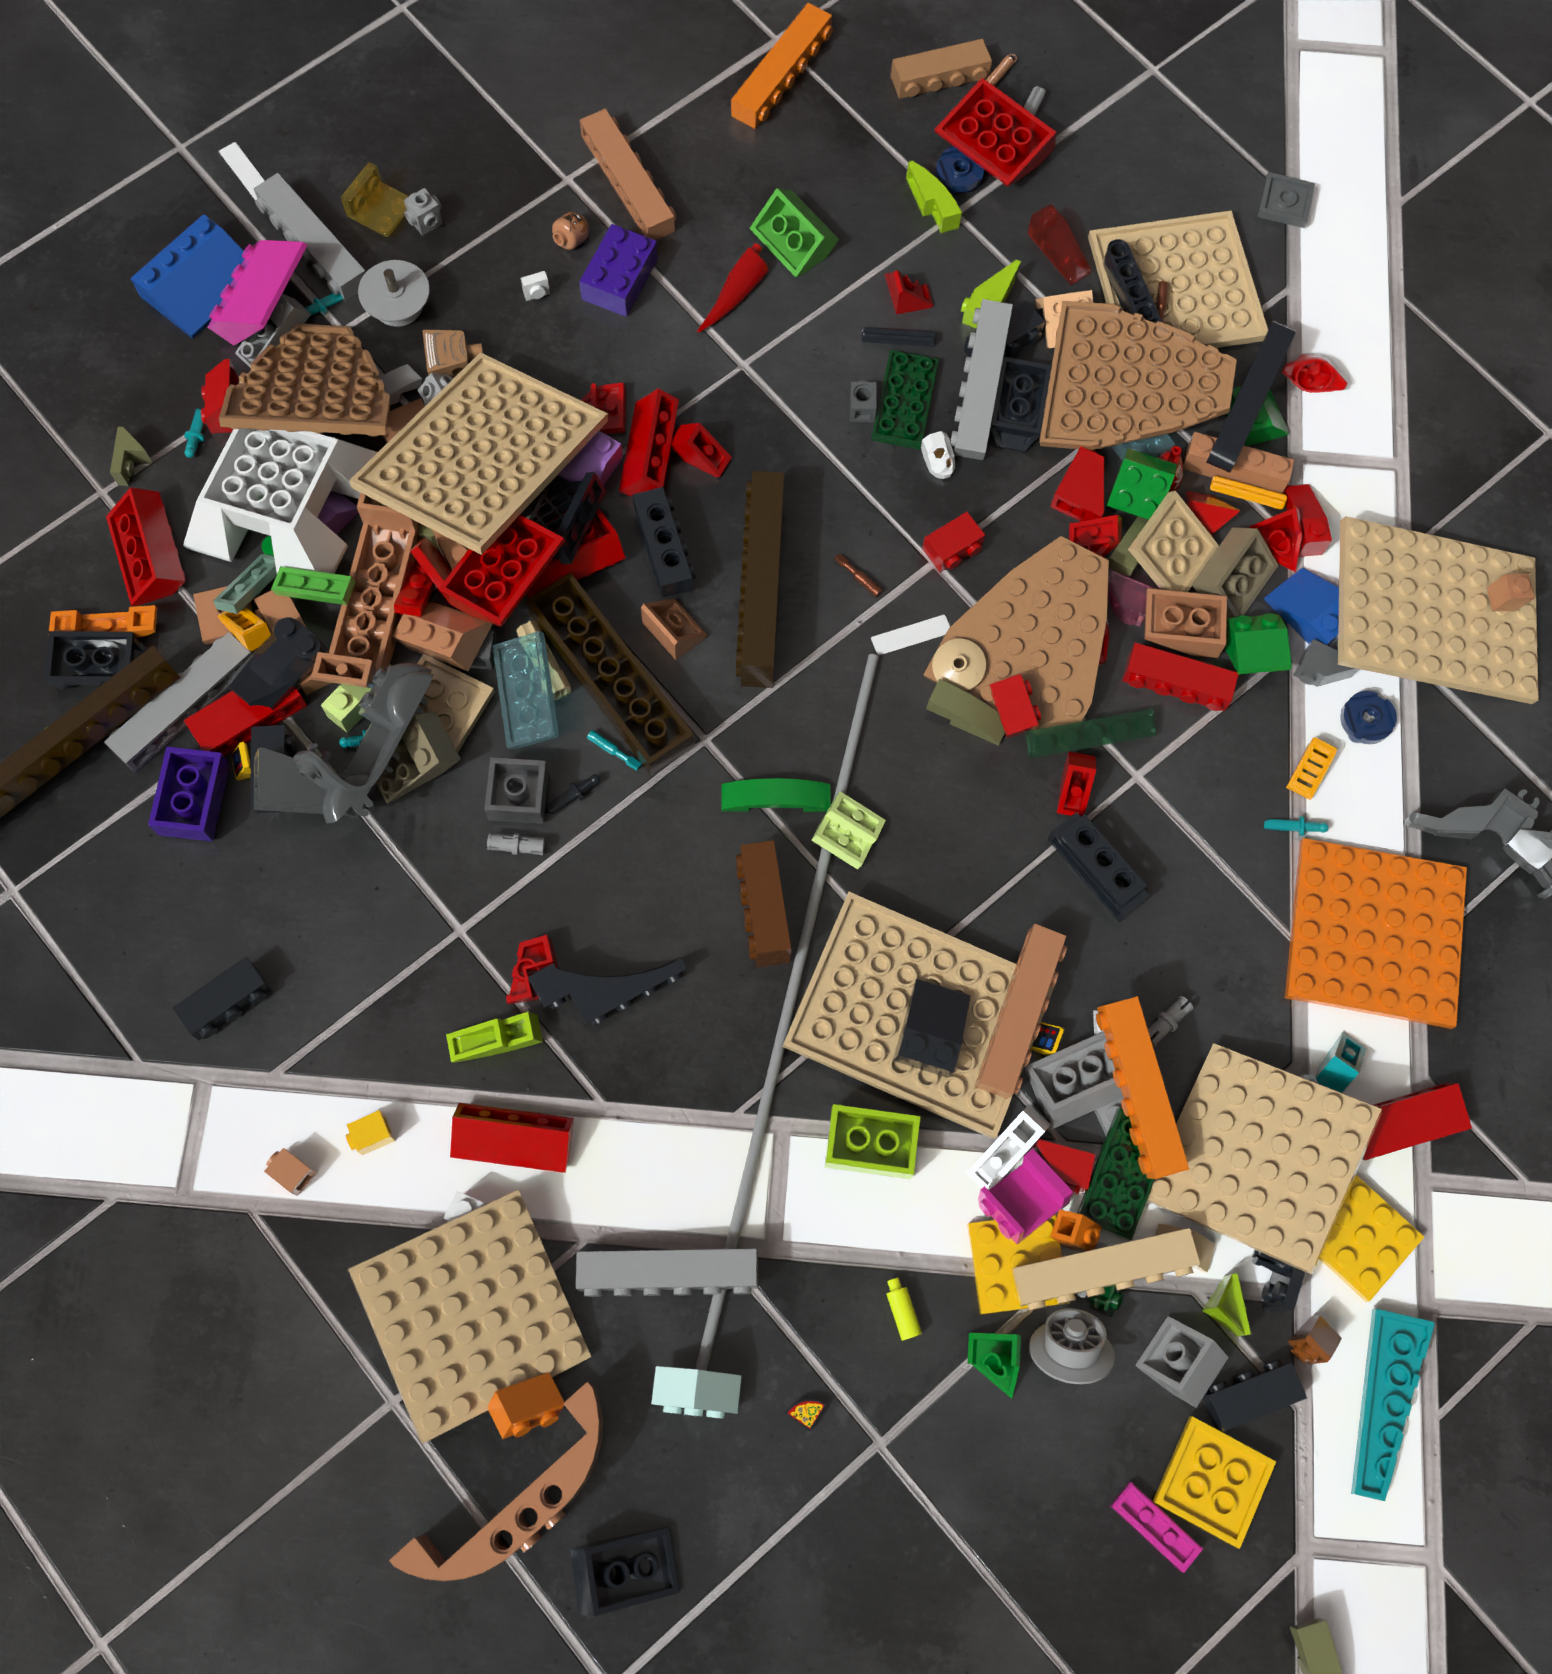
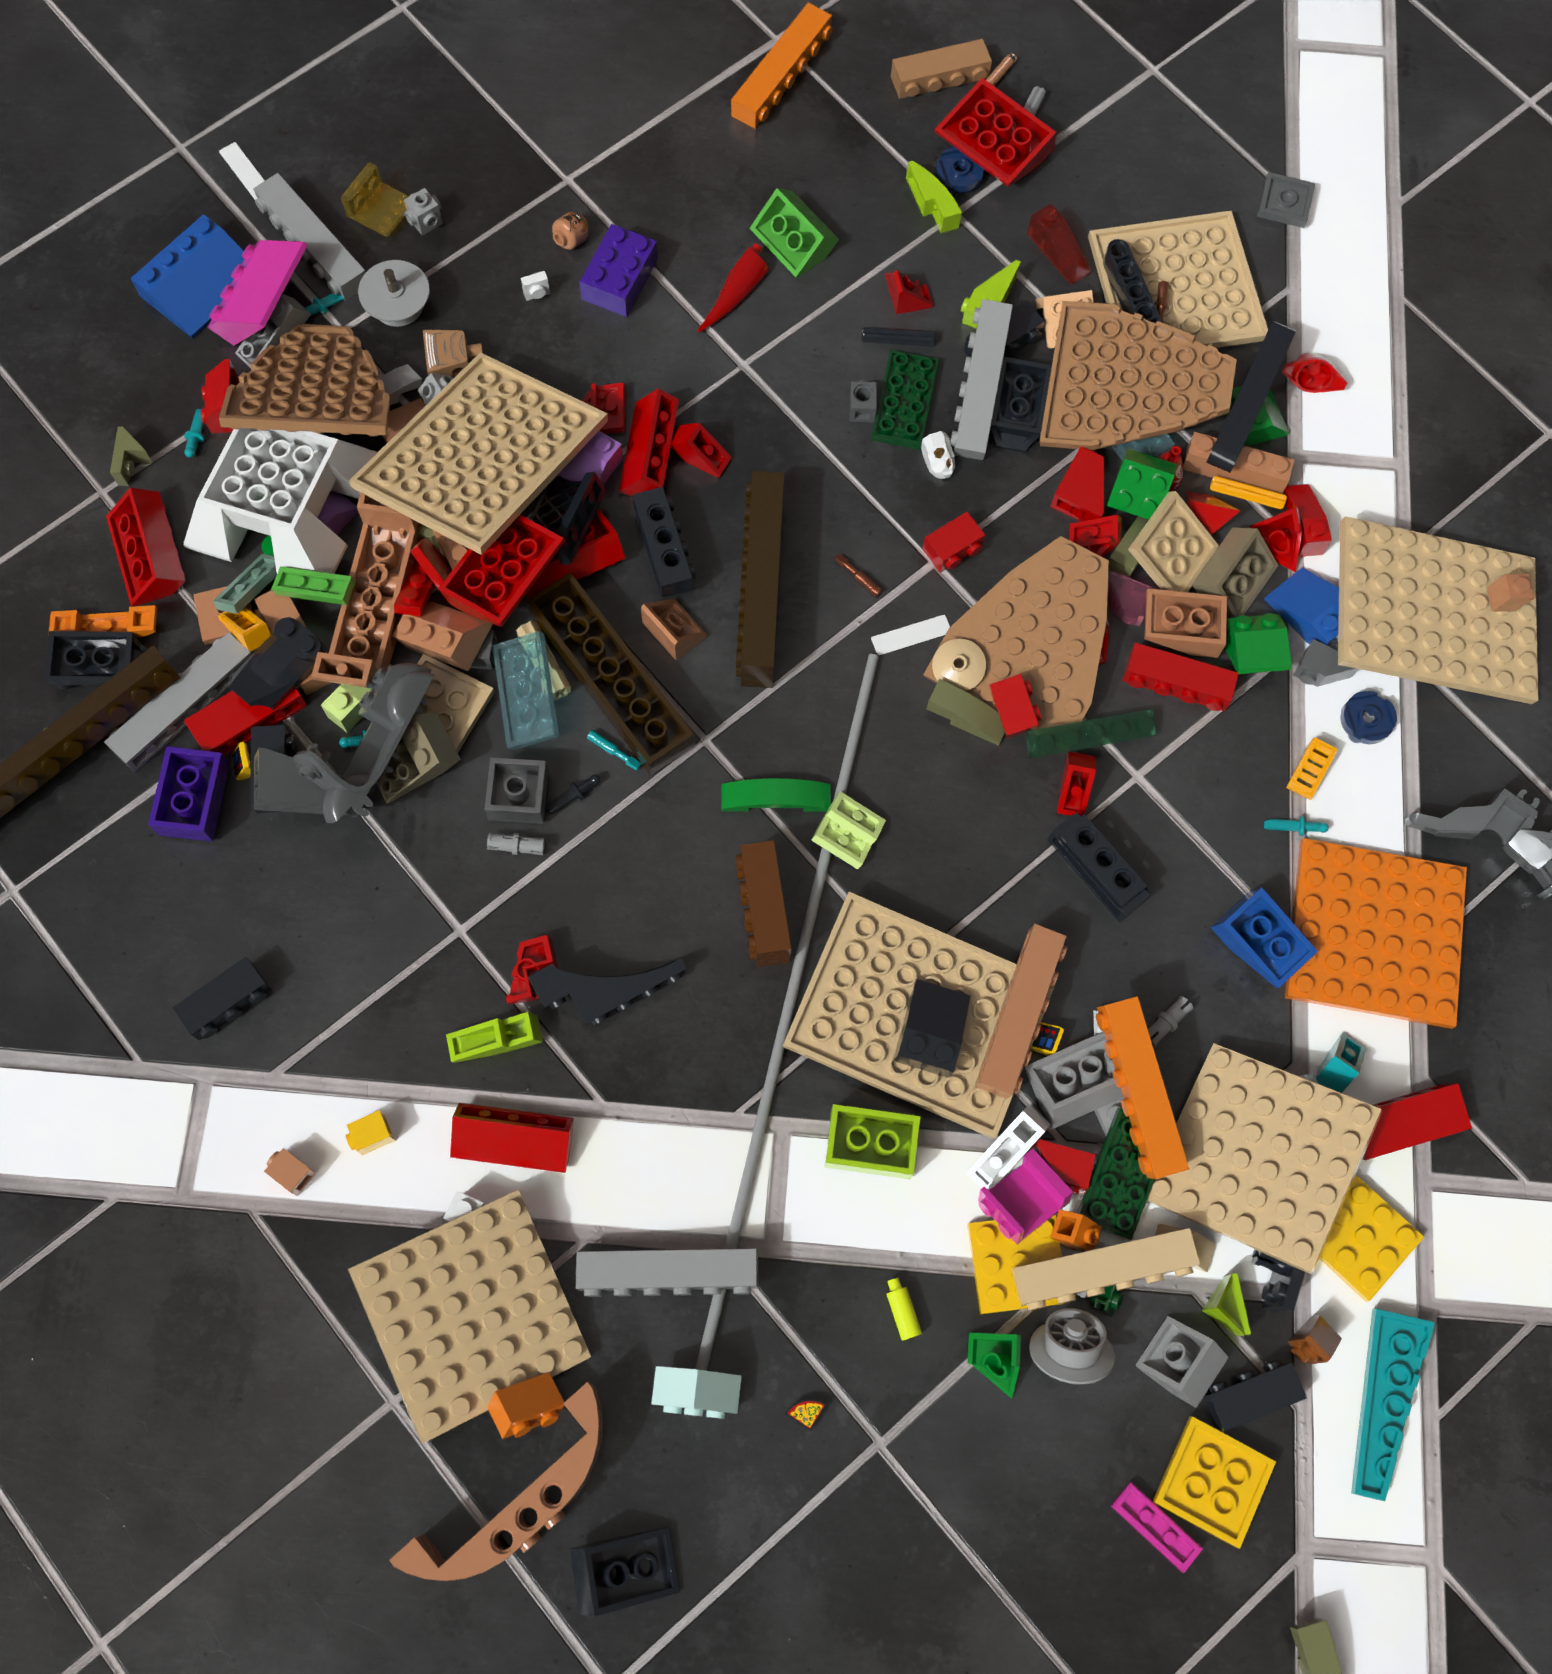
(627, 175): nougat brick -> none
(1264, 937): none -> blue slope

